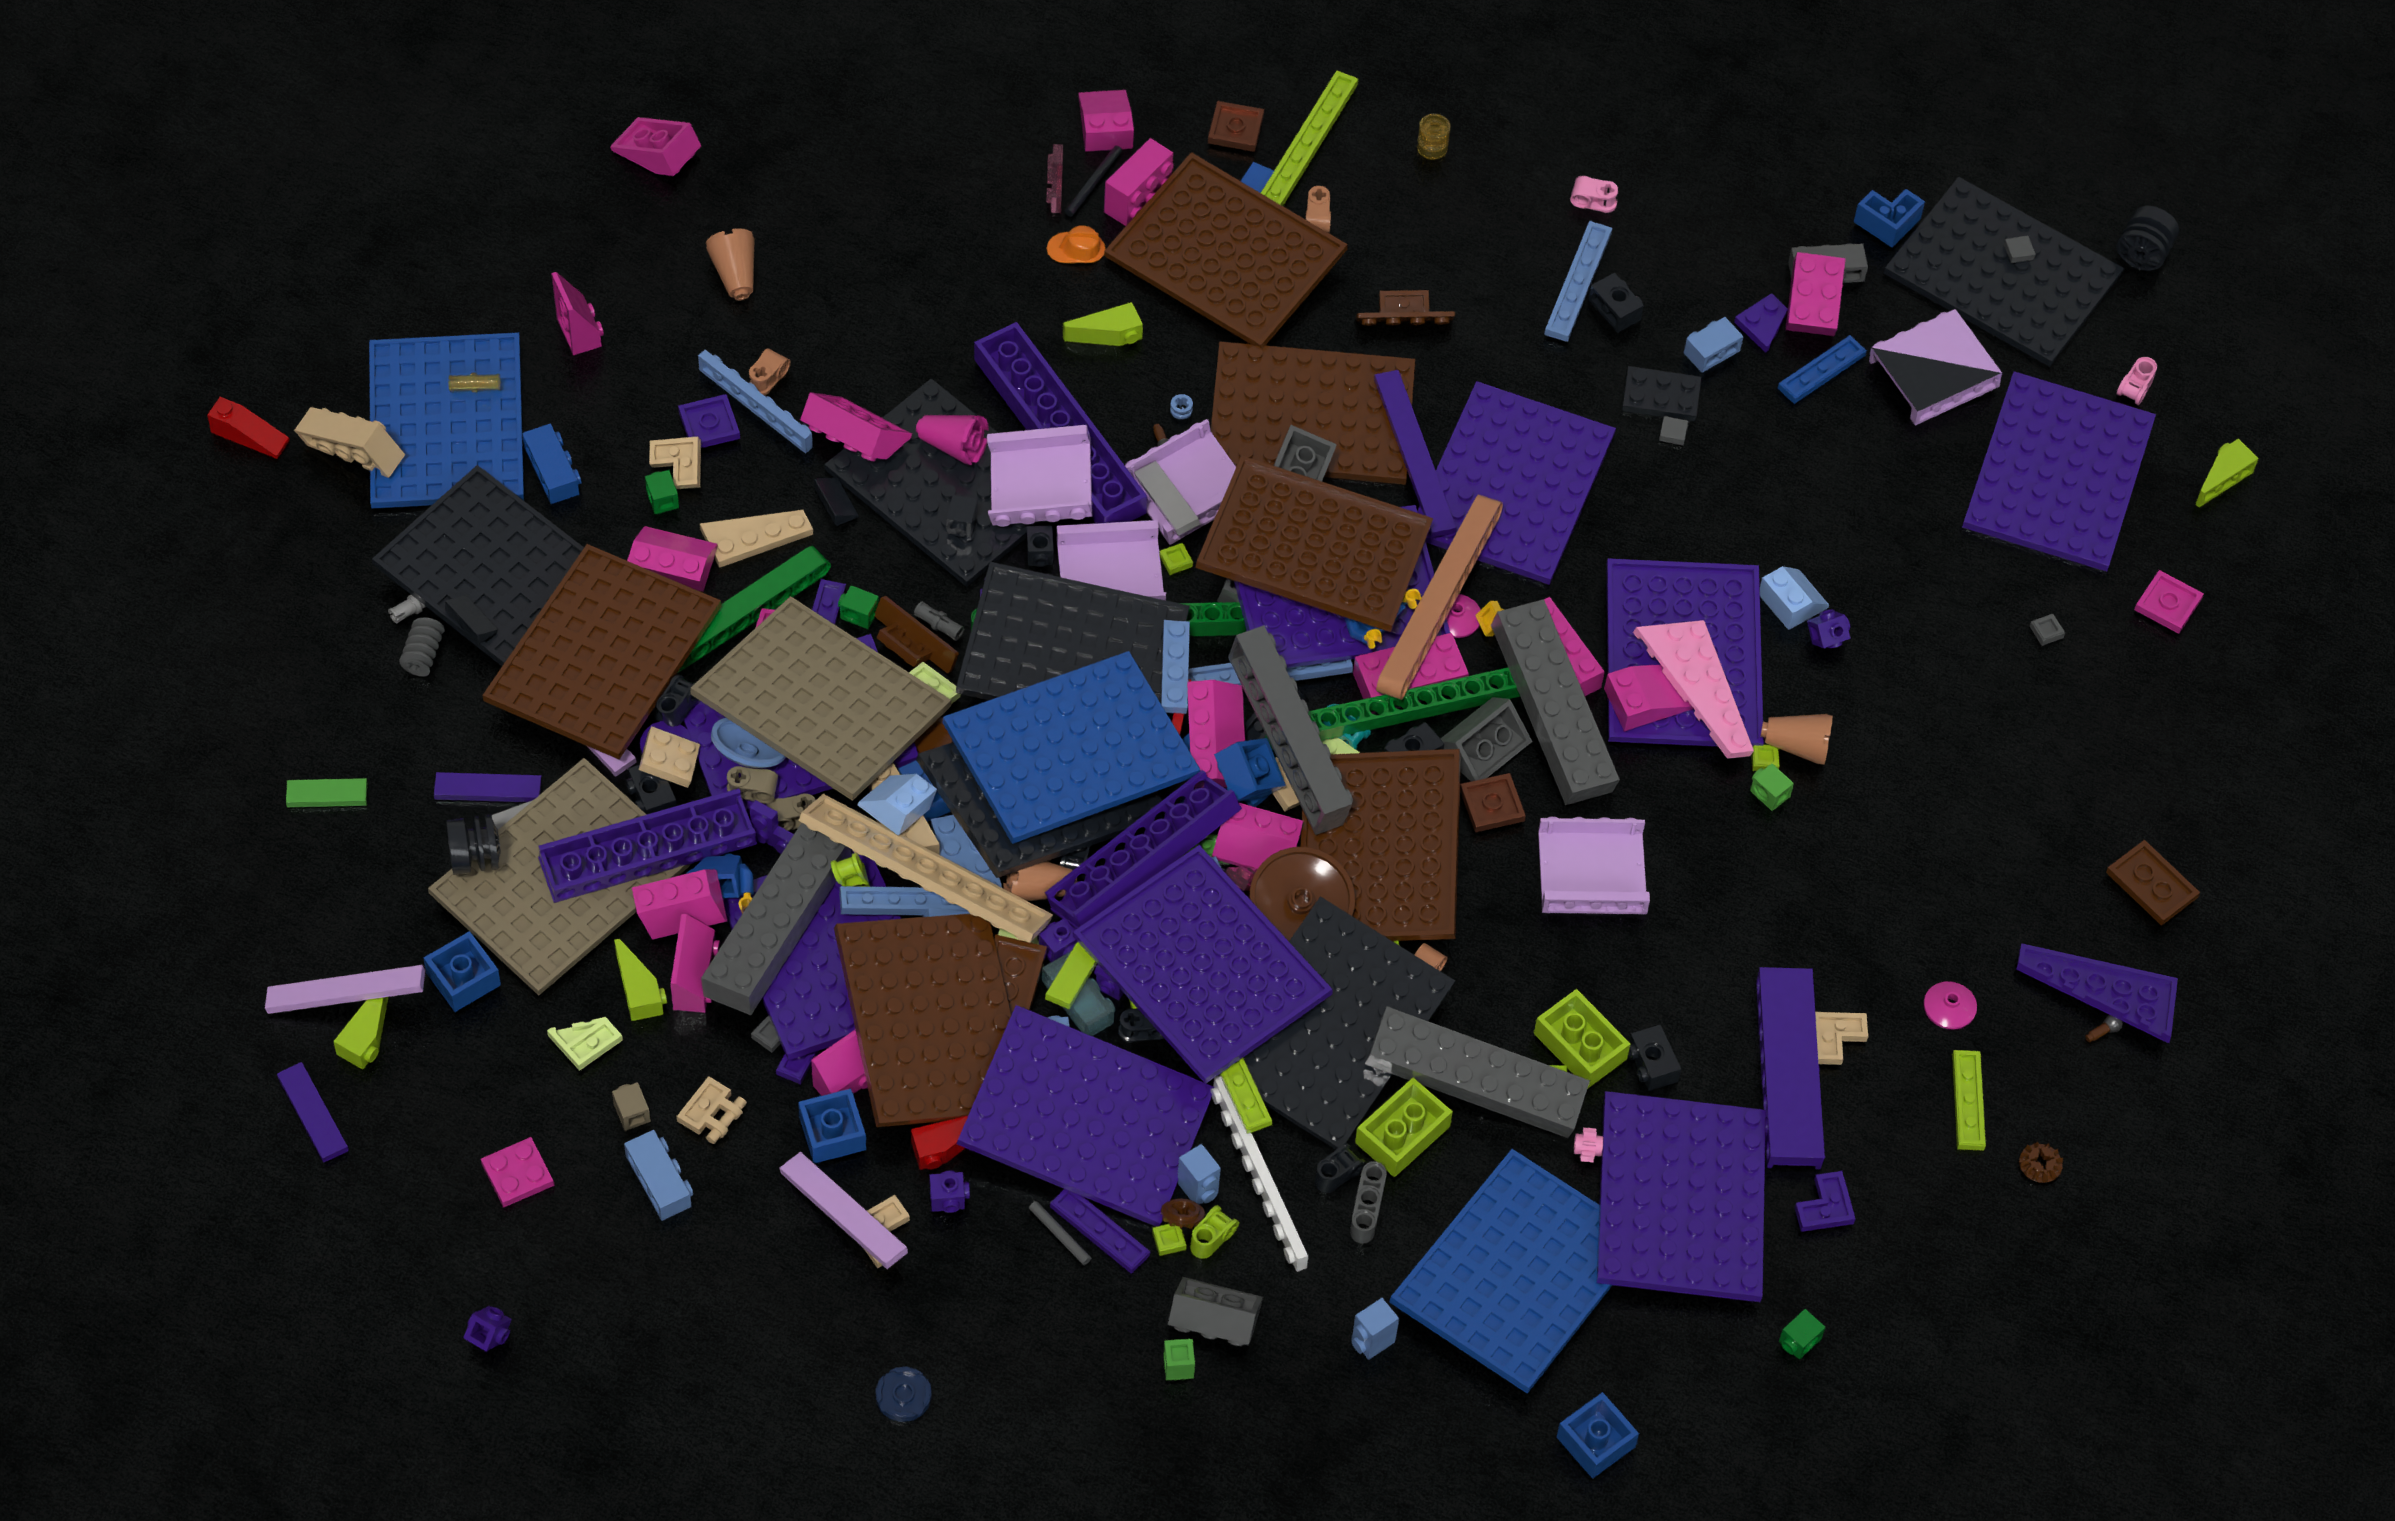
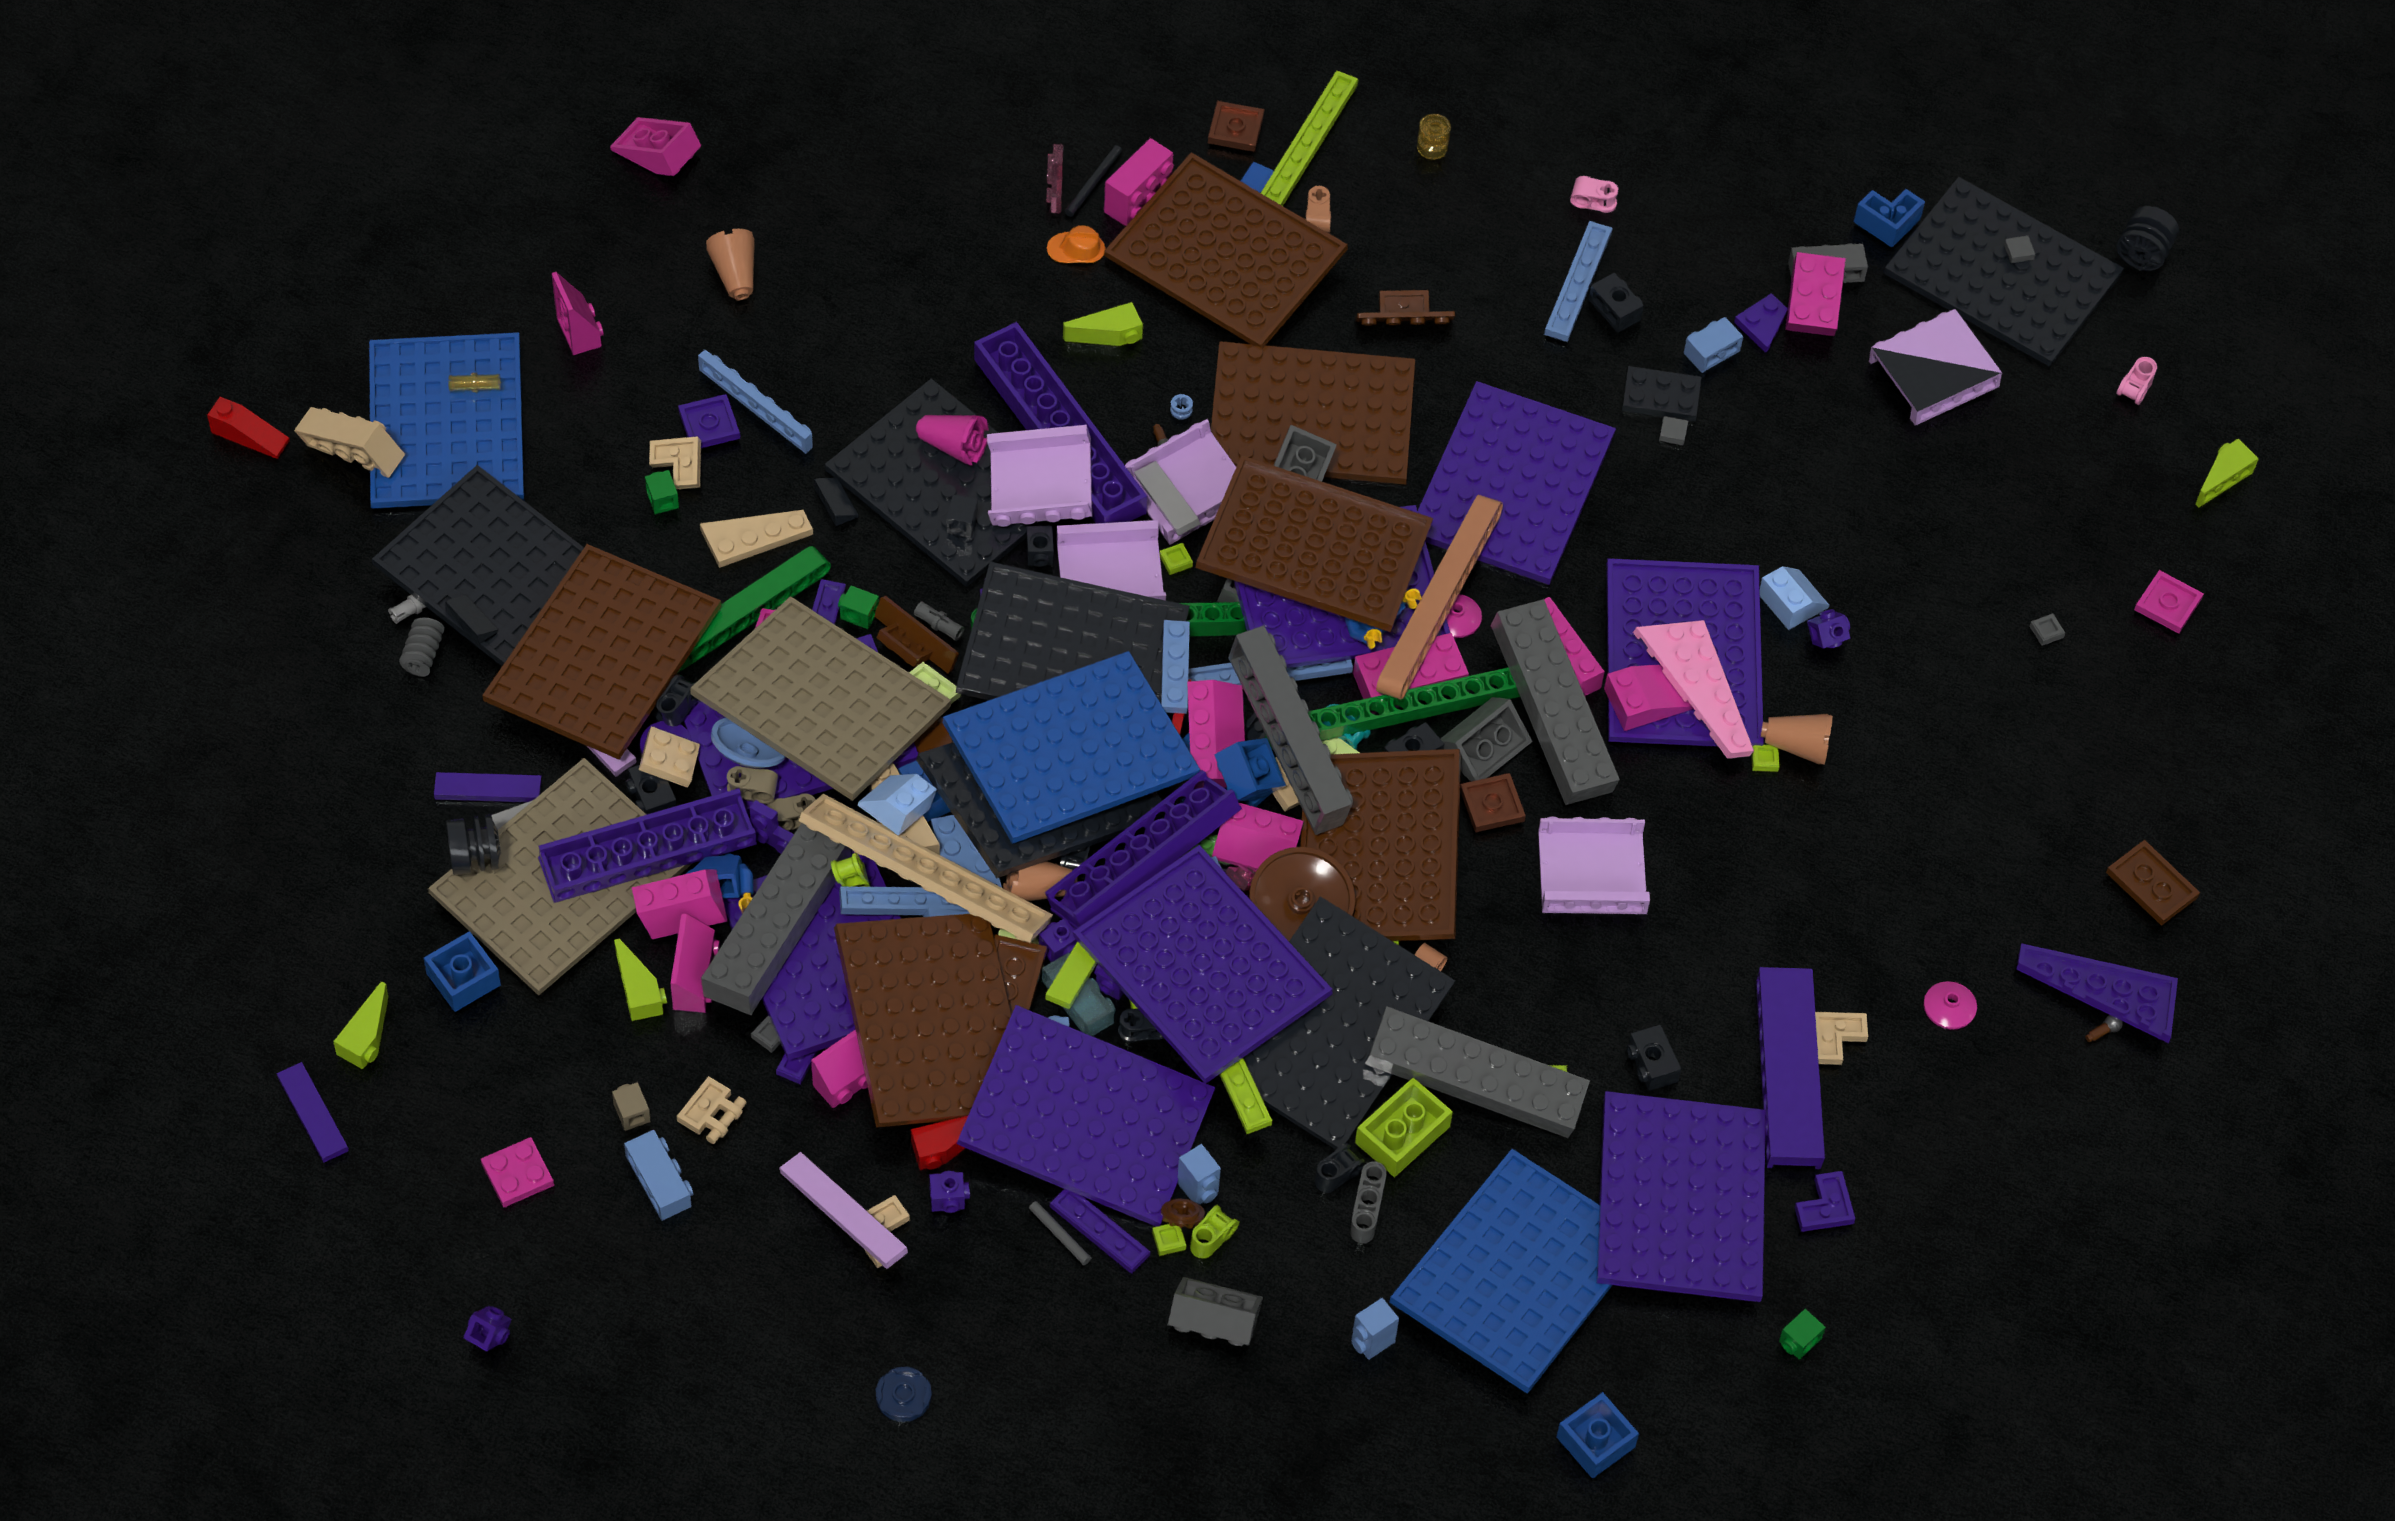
(326, 792): bright green tile -> none
(345, 989): lavender tile -> none
(551, 463): blue brick -> none
(586, 1041): yellowish green wing -> none
(674, 556): dark pink slope -> none
(768, 370): nougat piece -> none
(832, 1125): blue brick -> none
(853, 426): dark pink slope -> none
(1106, 120): dark pink slope -> none
(1179, 1359): bright green brick -> none
(1262, 1182): white plate -> none
(1415, 452): dark purple tile -> none
(1486, 616): yellow tile -> none
(1582, 1038): lime brick -> none
(1588, 1144): bright pink gear -> none
(1771, 786): bright green brick -> none
(1822, 369): blue tile -> none
(1968, 1100): lime tile -> none
(2034, 1169): reddish brown gear -> none
(2059, 471): dark purple plate -> none

